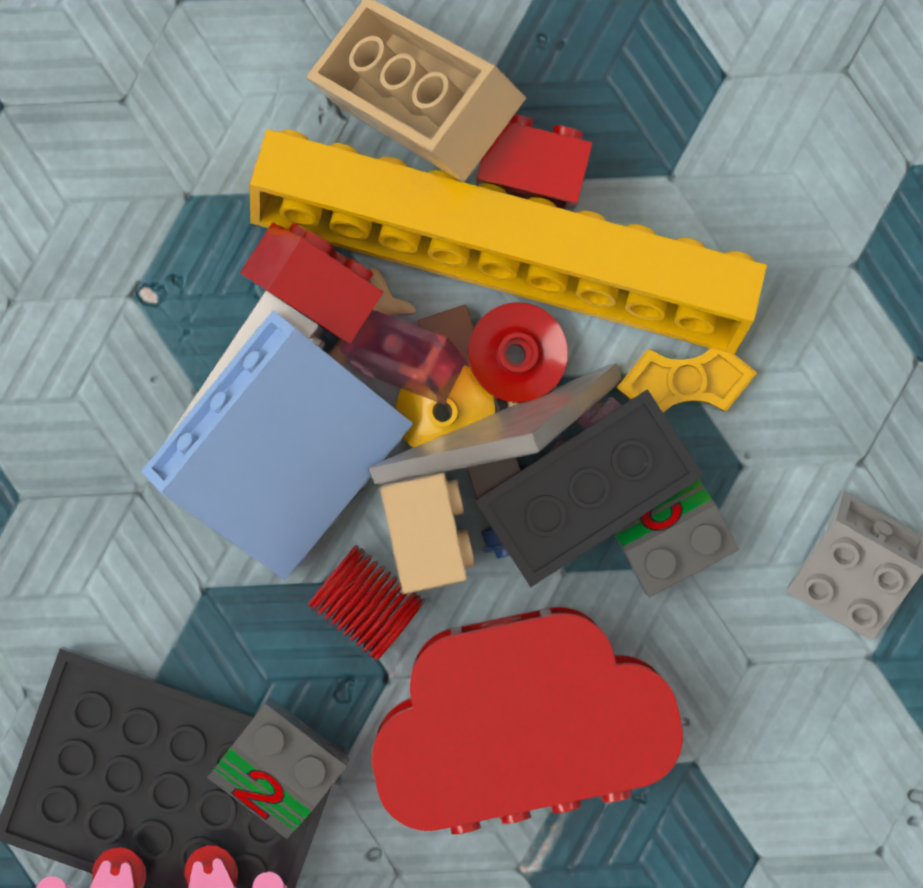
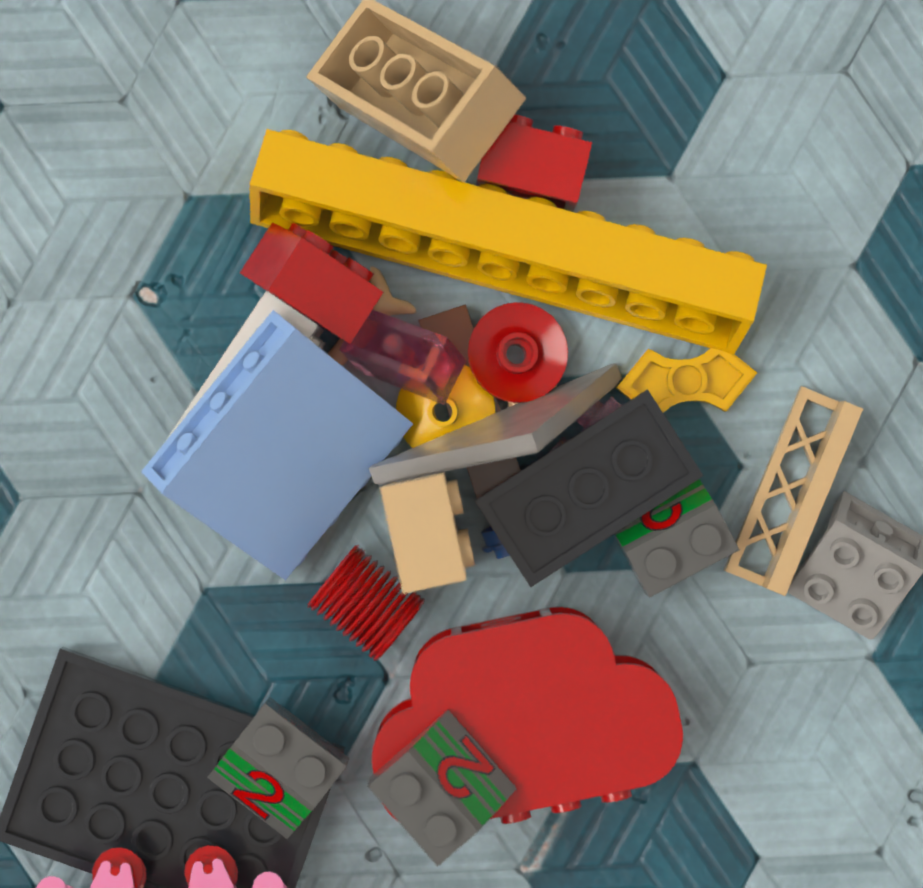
(442, 787): none -> dark grey slope
(810, 498): none -> tan fence

